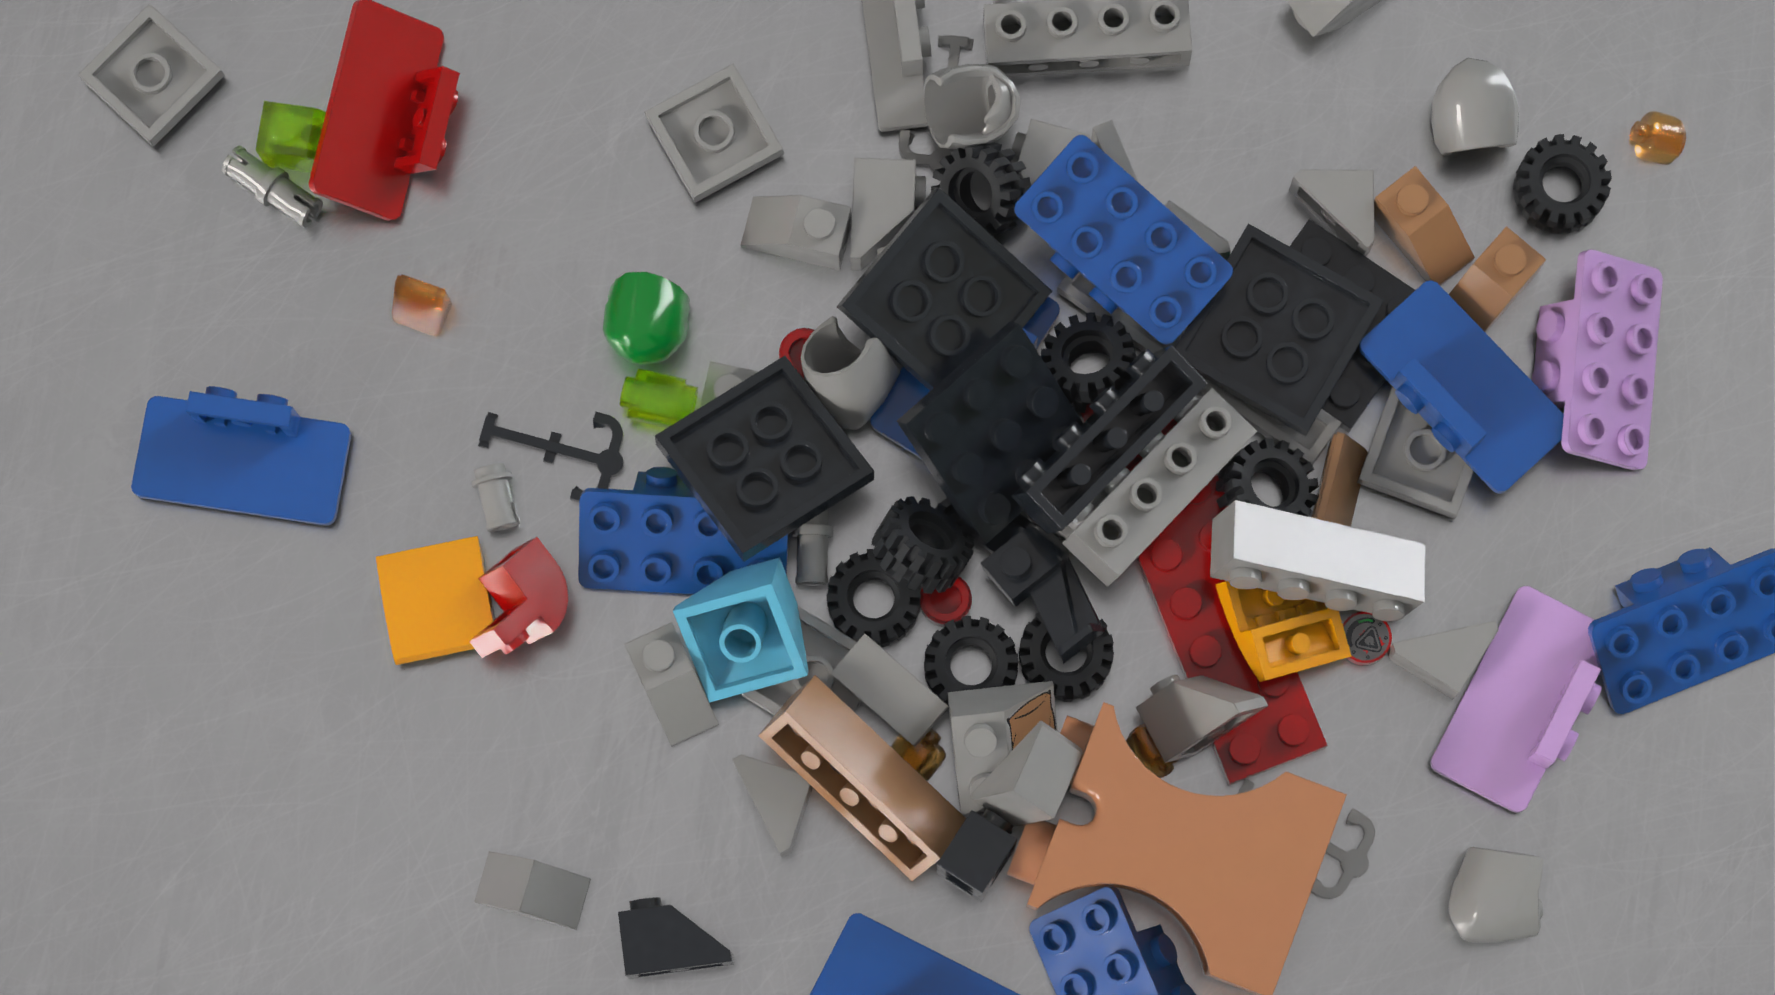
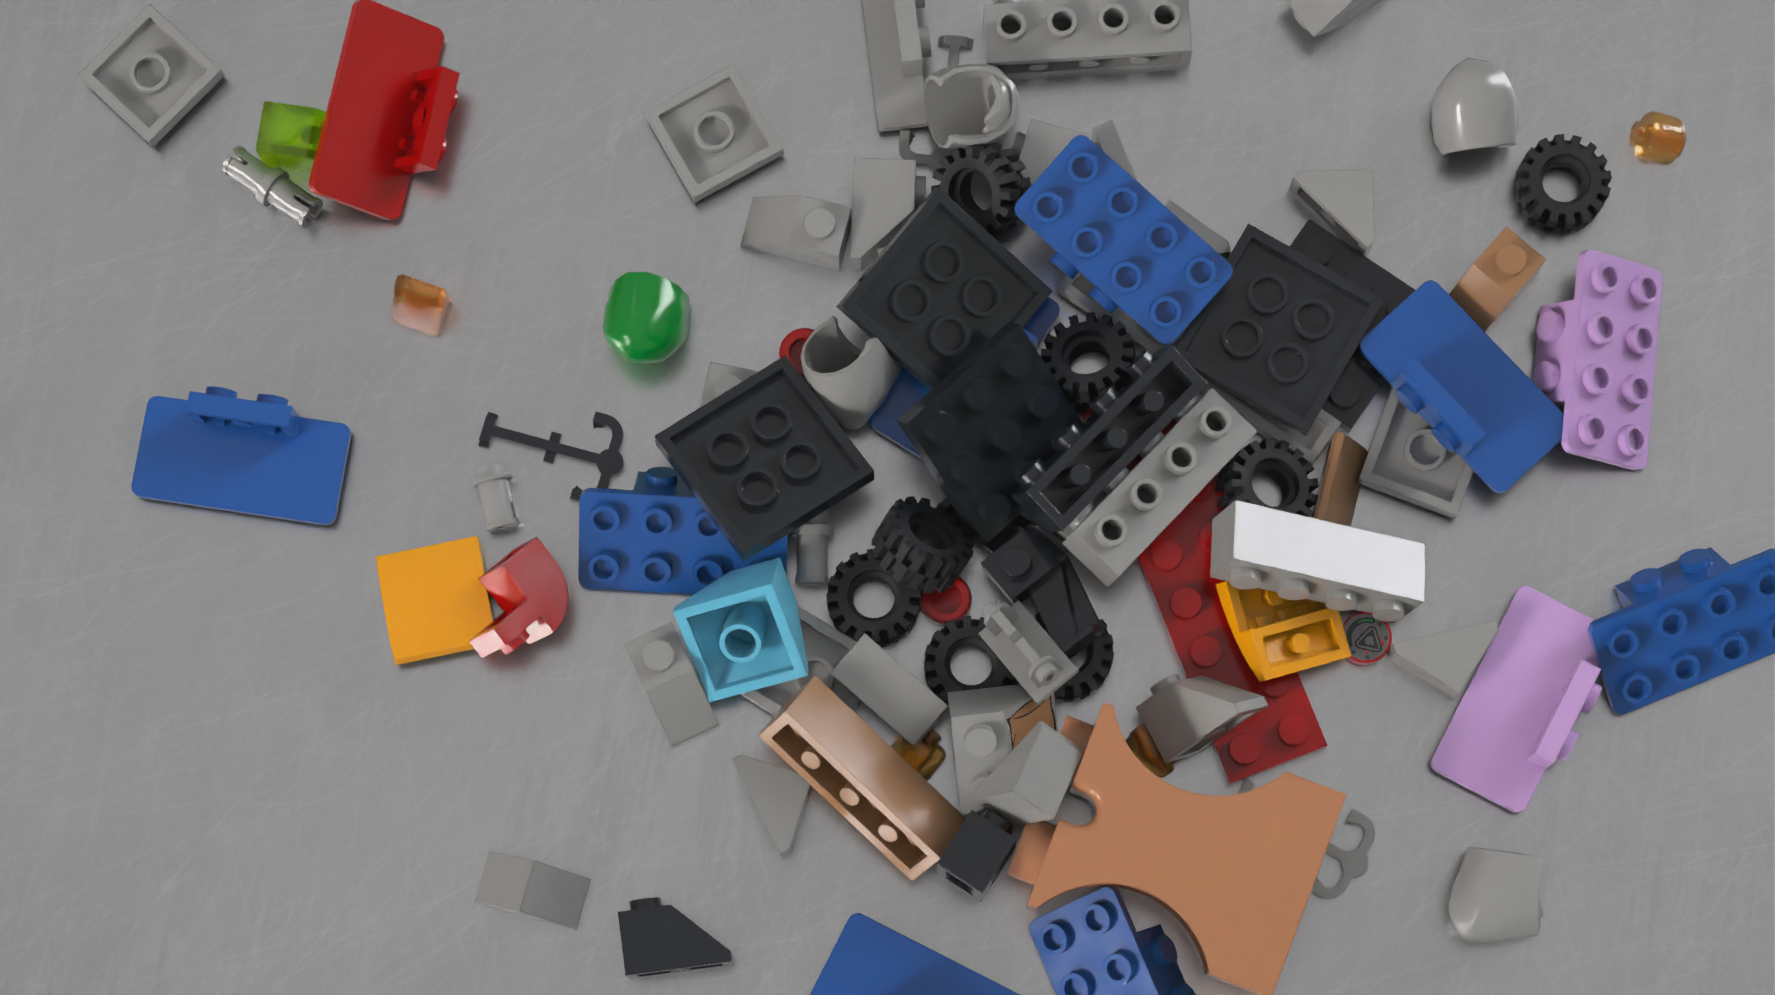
(657, 398): clear neon green brick -> none
(1026, 649): none -> light grey hinge
(1422, 227): medium nougat slope -> none

